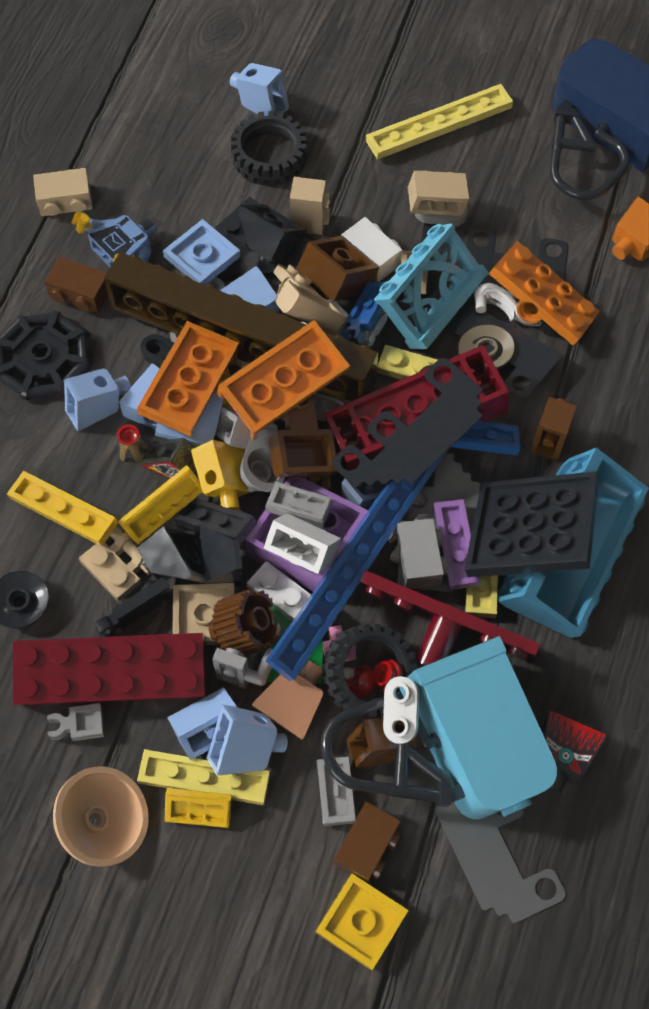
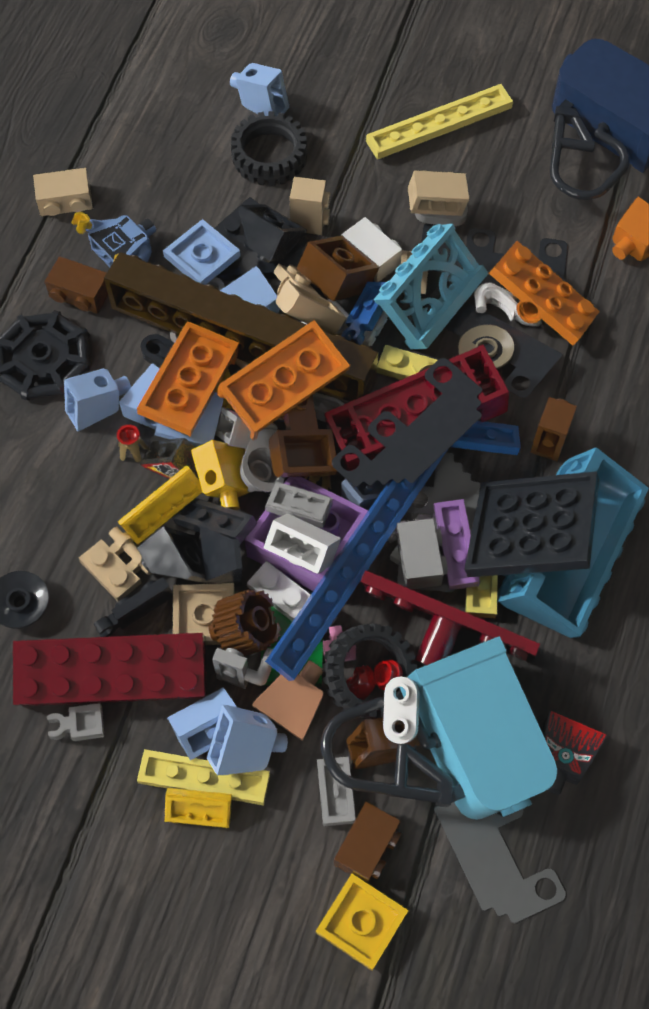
(63, 508): yellow plate -> none
(117, 808): light nougat dish -> none

